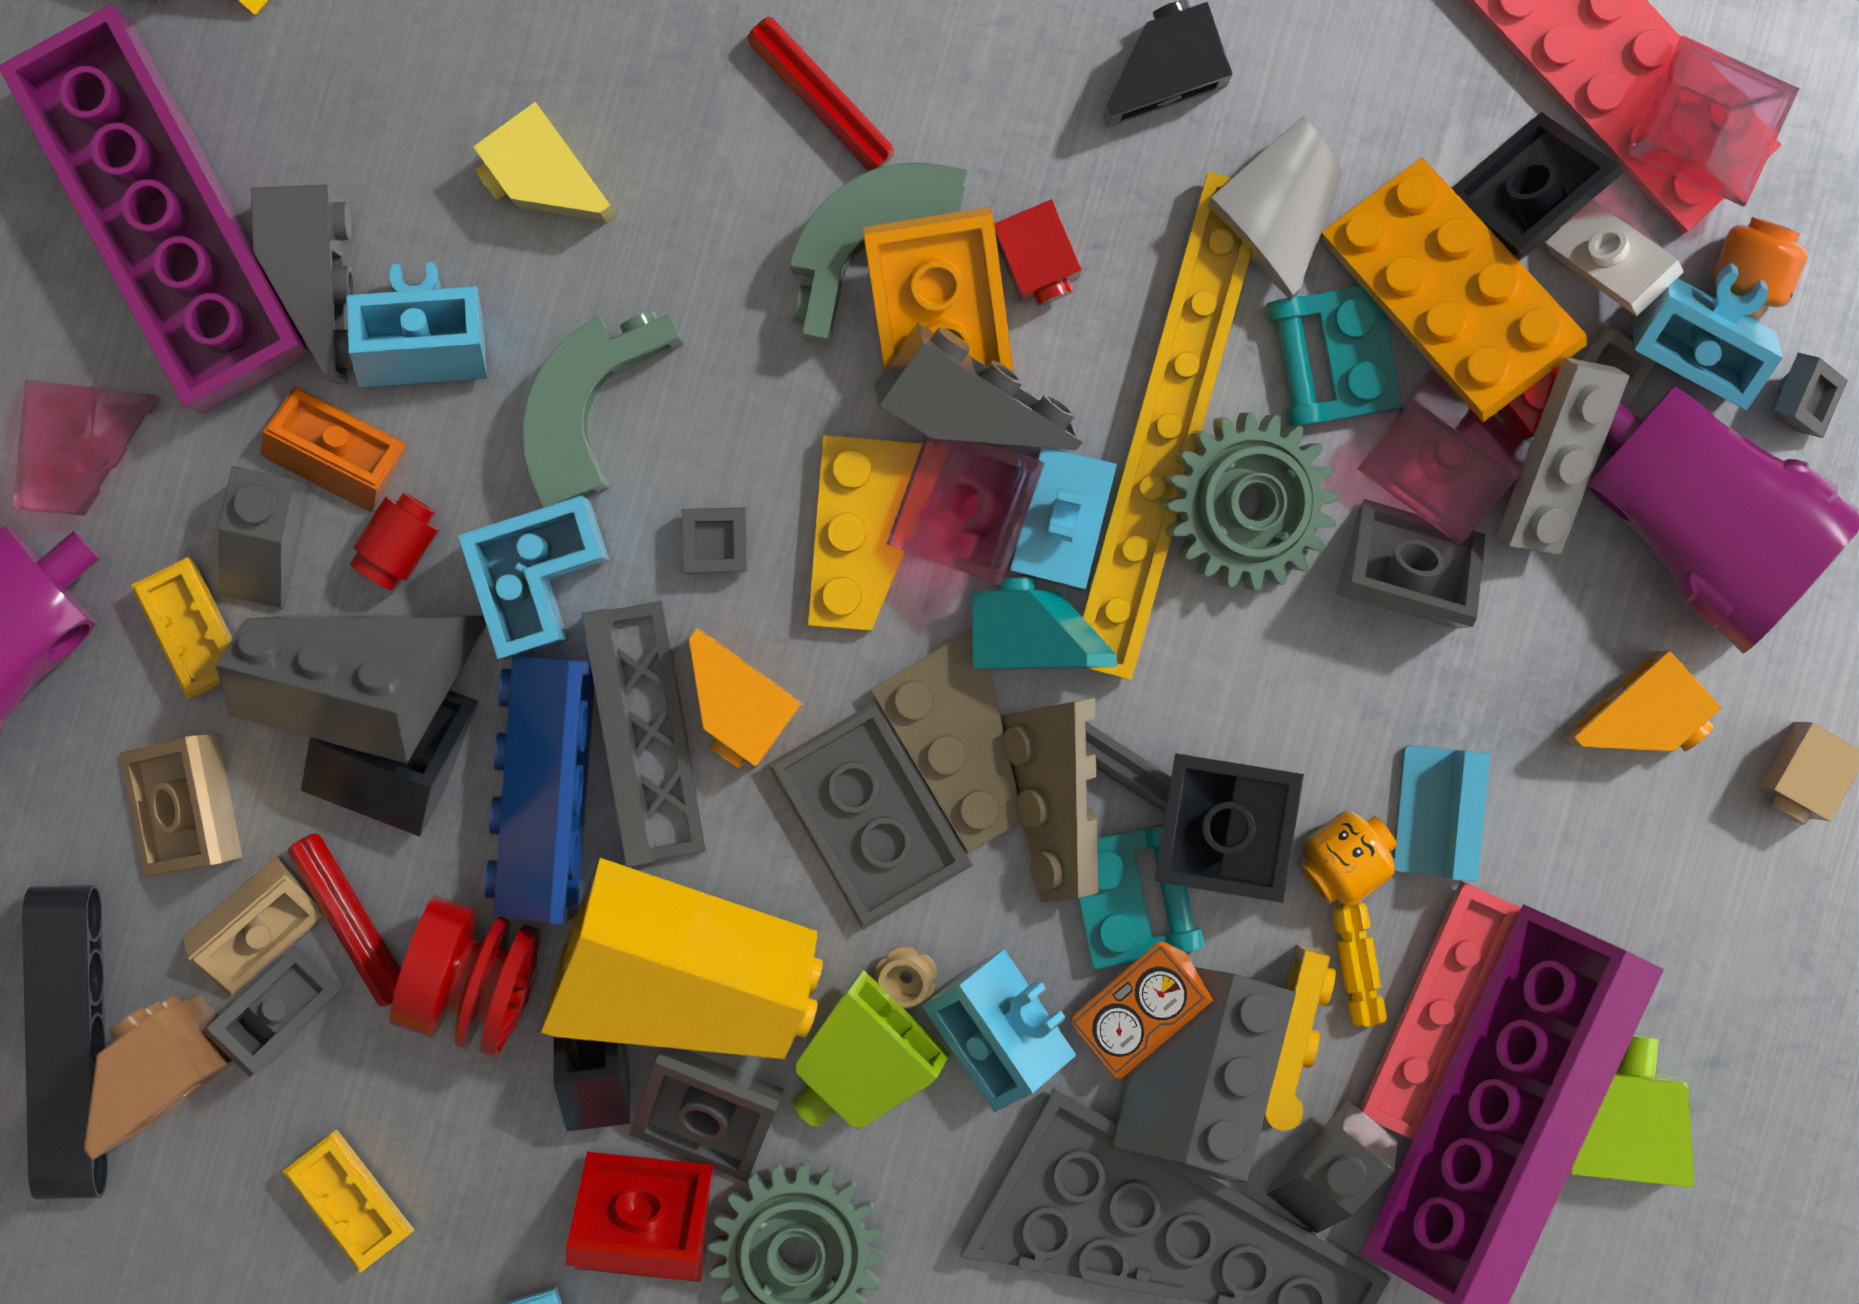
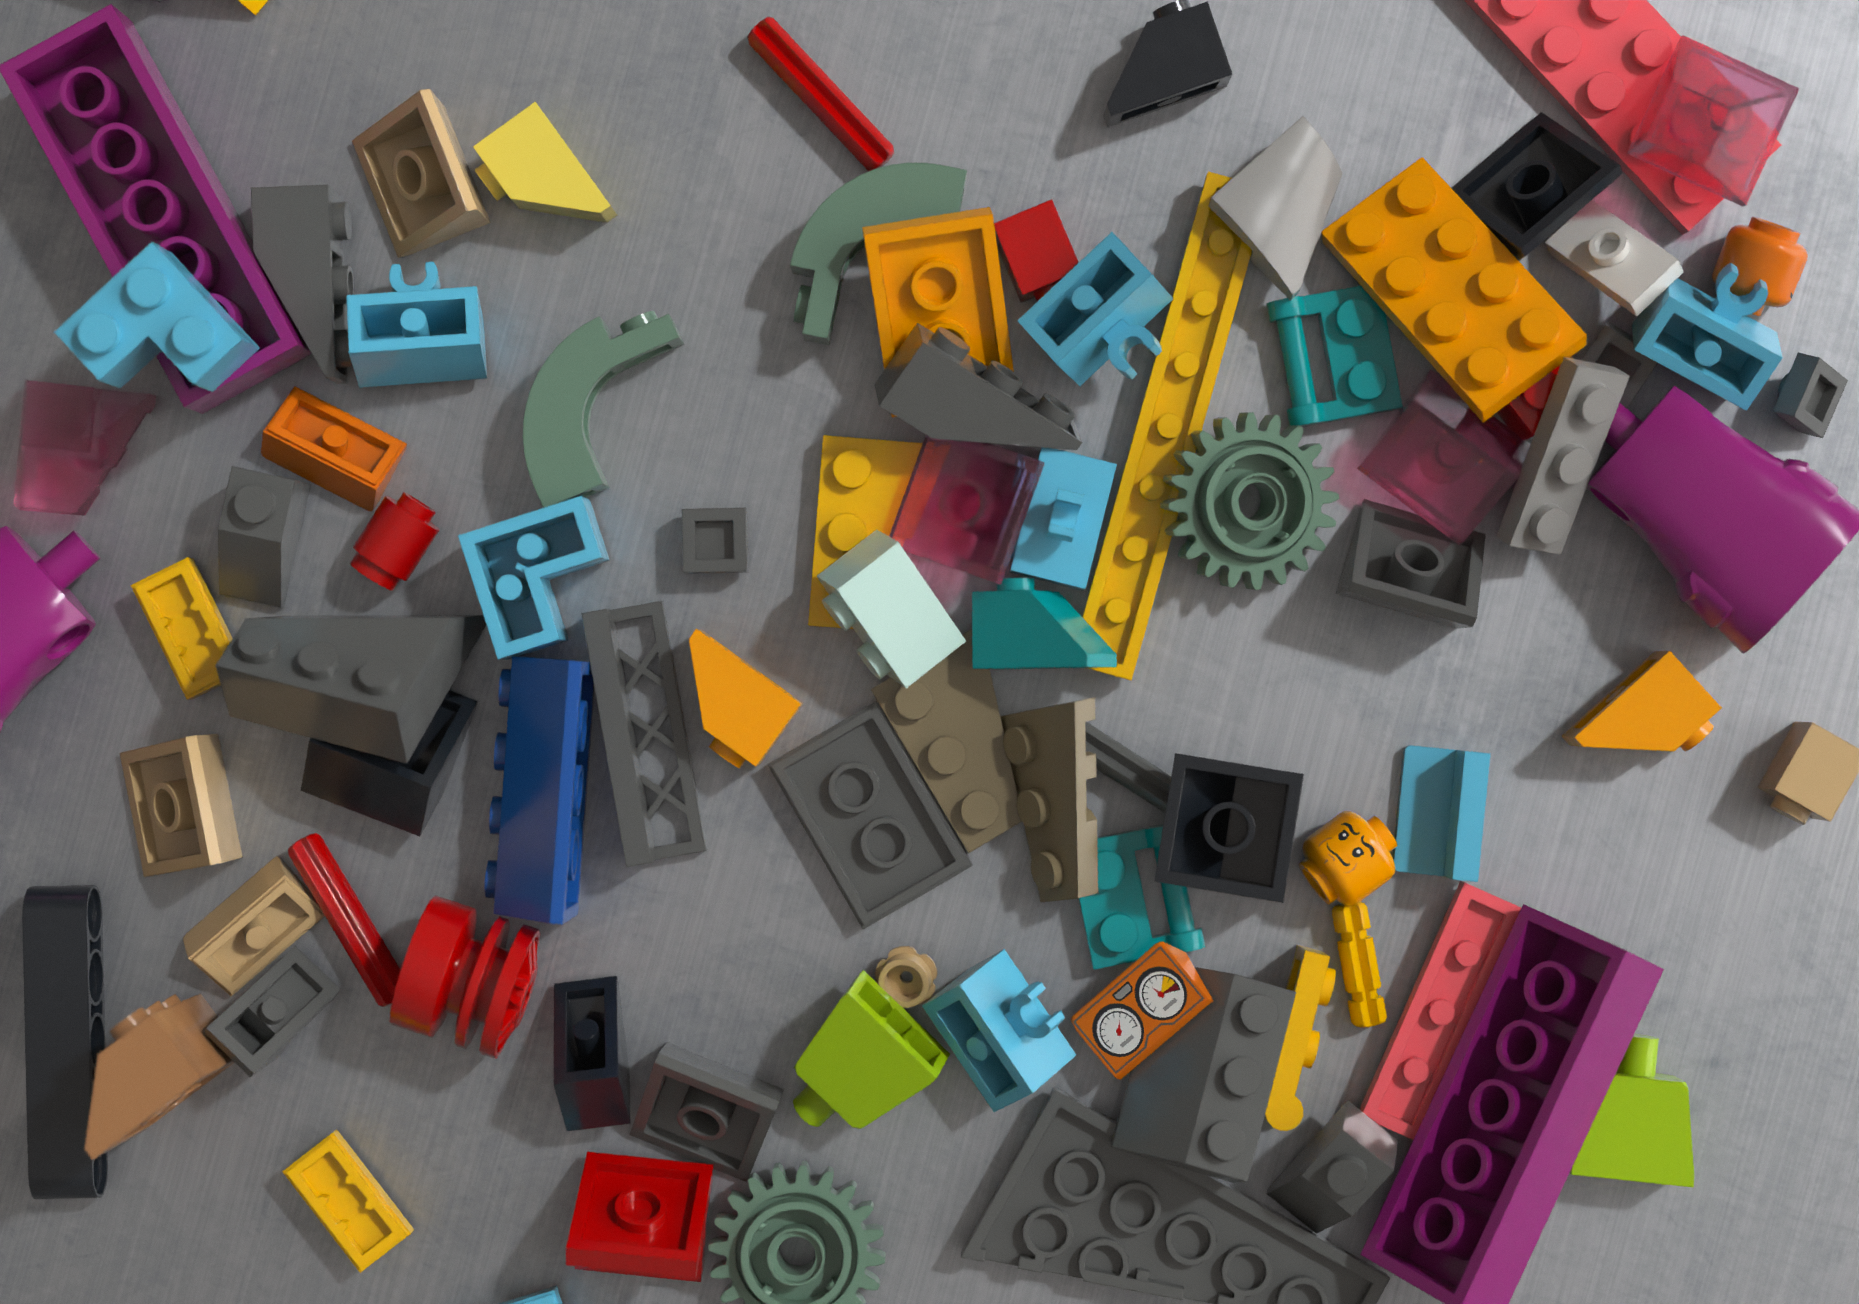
(151, 310): none -> medium azure brick
(420, 175): none -> tan slope
(681, 970): yellow slope -> none
(890, 610): none -> light aqua brick
(1098, 312): none -> medium azure brick

